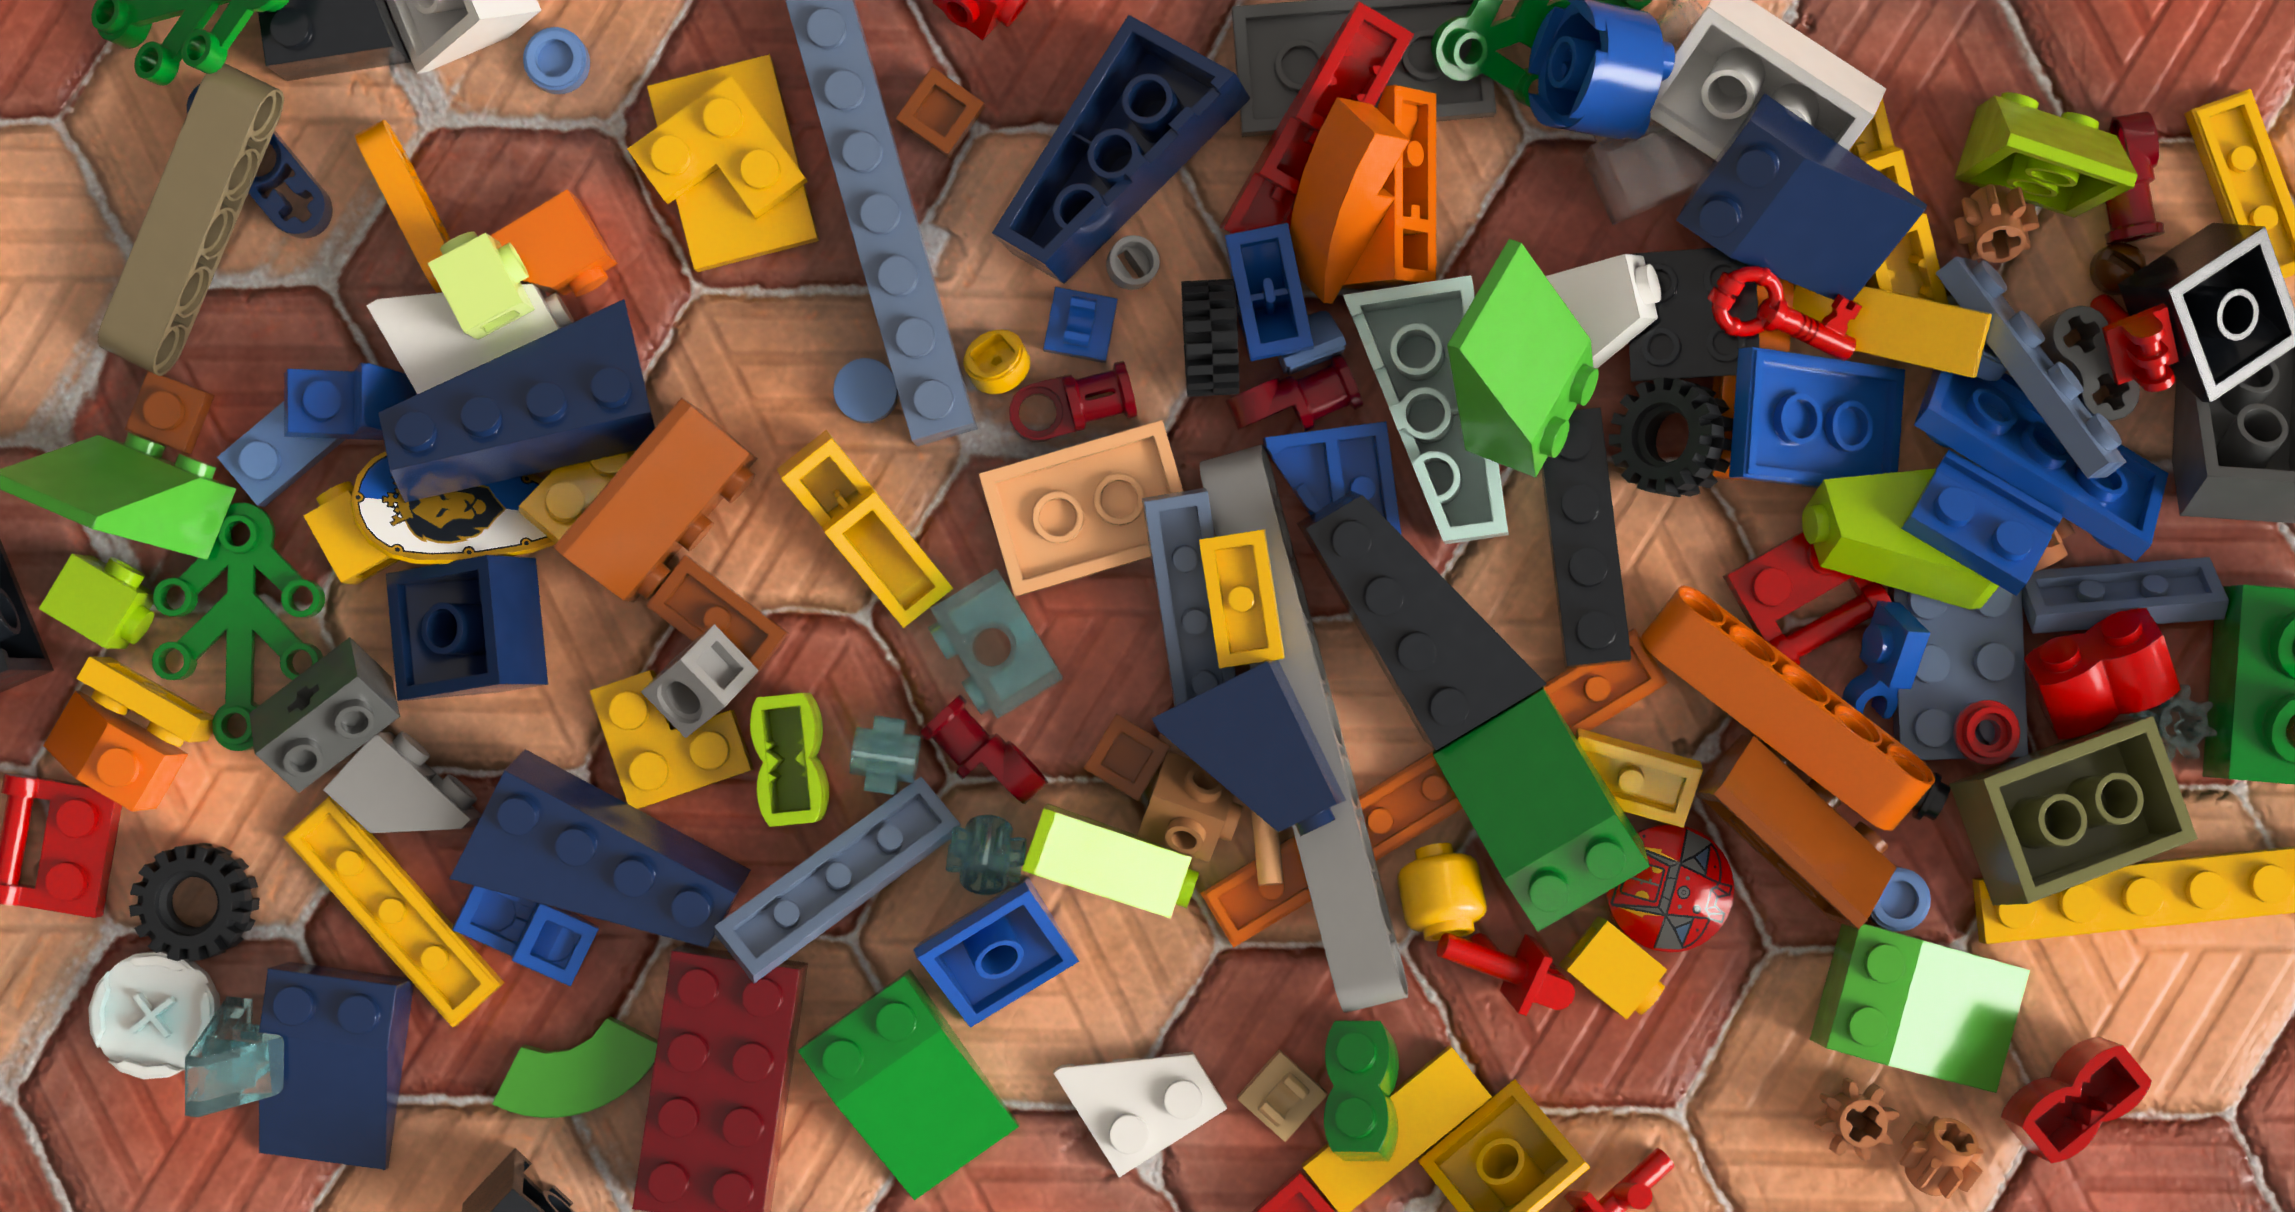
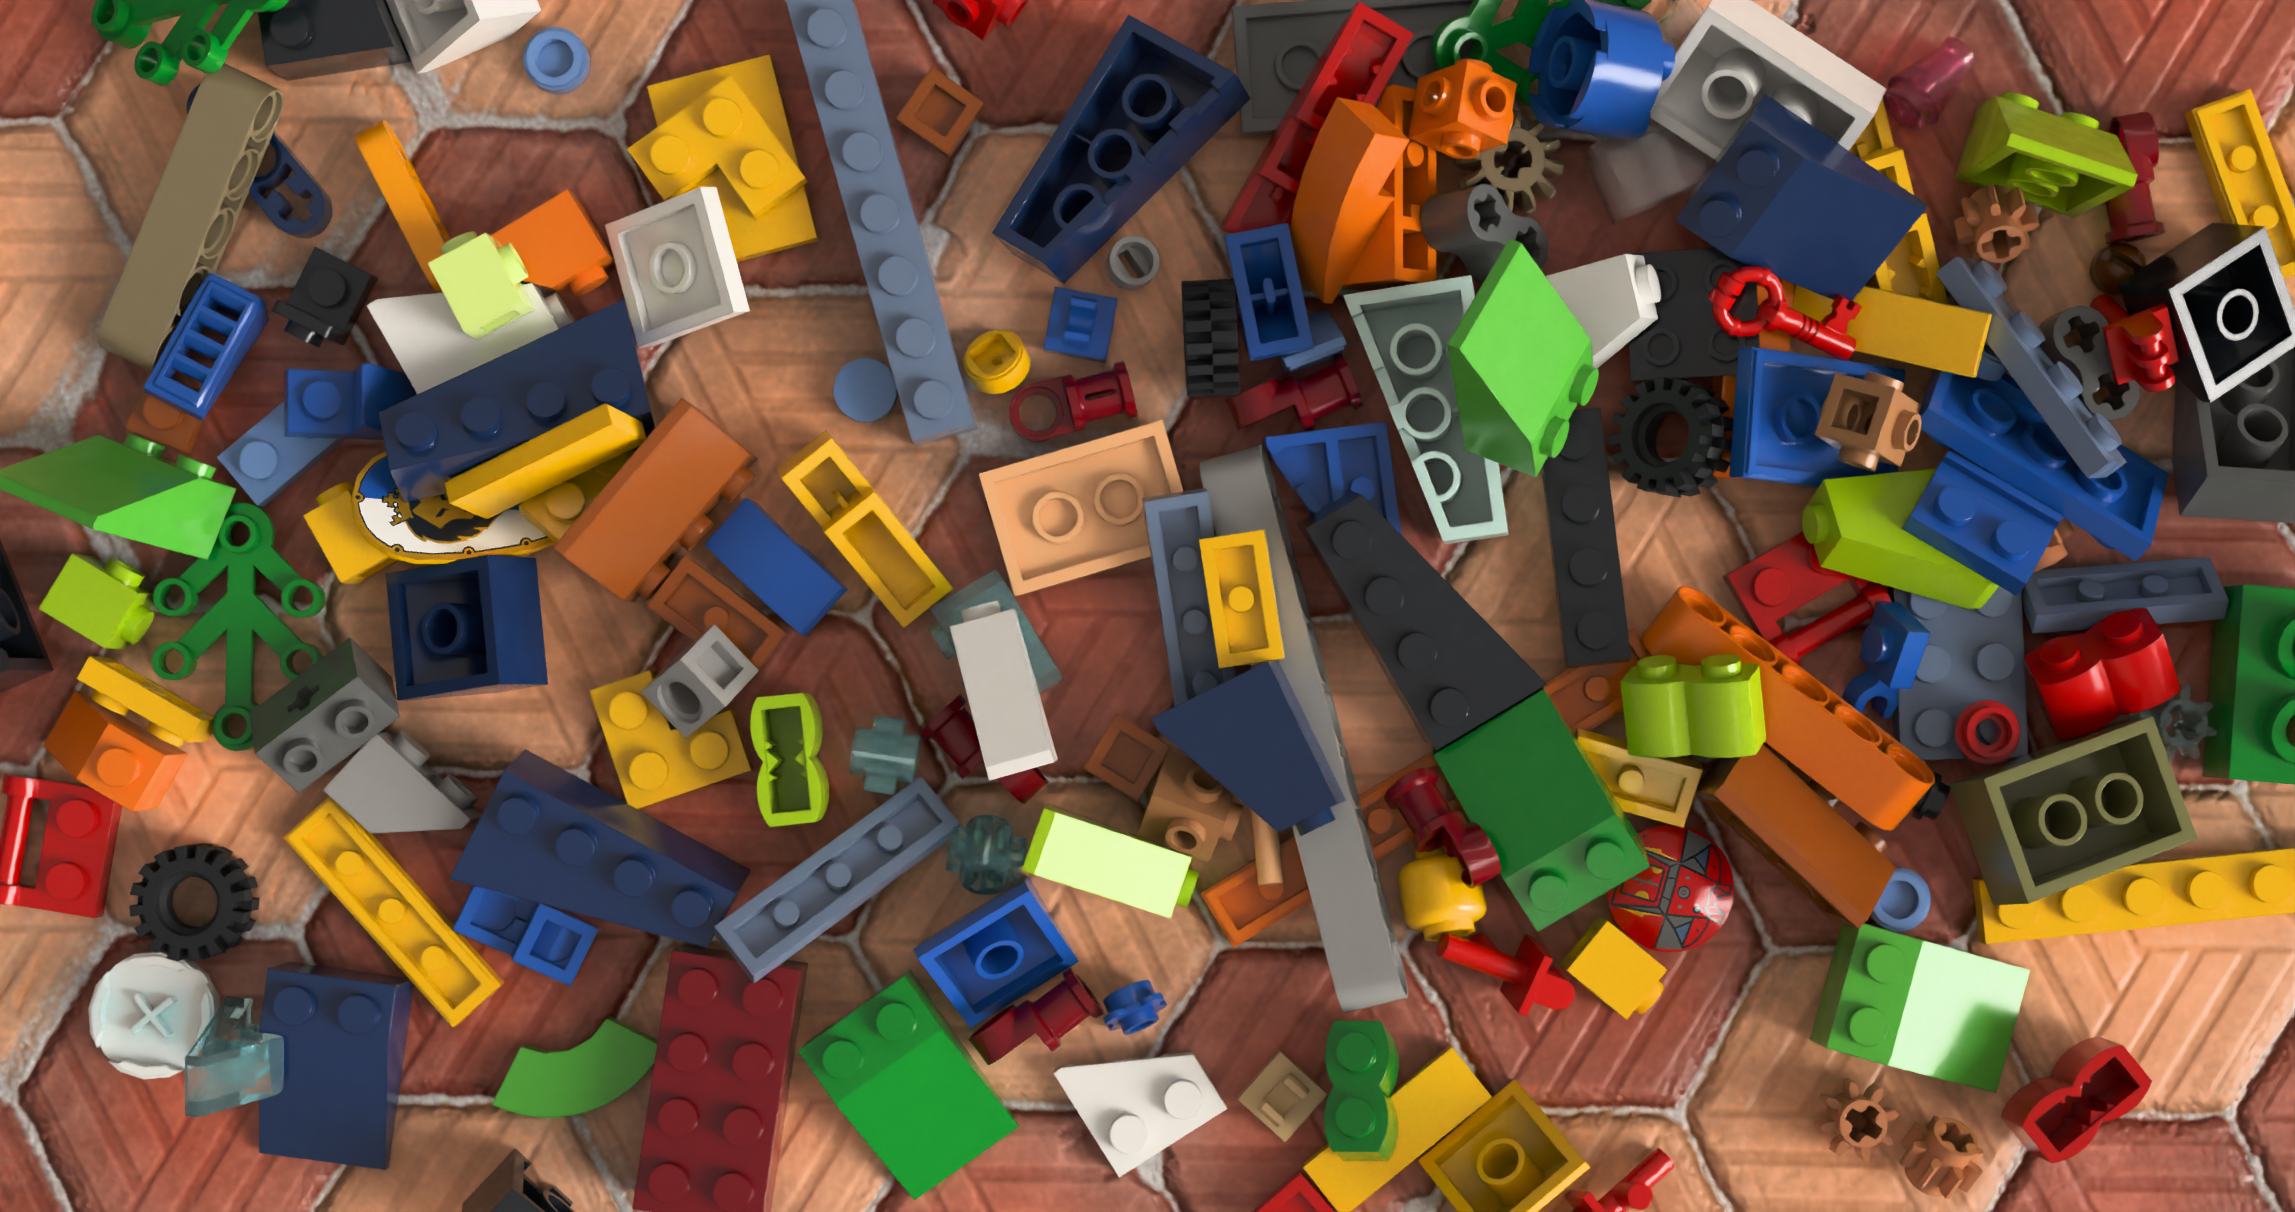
(201, 312): none -> blue slope
(326, 299): none -> black bracket
(545, 461): none -> yellow tile
(677, 267): none -> white plate
(775, 566): none -> blue slope
(1002, 691): none -> white slope
(1047, 1017): none -> dark red connector
(1133, 1007): none -> blue plate
(1440, 827): none -> dark red connector
(1463, 109): none -> orange brick
(1477, 227): none -> dark grey axle
(1528, 180): none -> dark tan gear
(1692, 708): none -> lime brick
(1869, 420): none -> medium nougat brick
(1925, 87): none -> clear pink cone

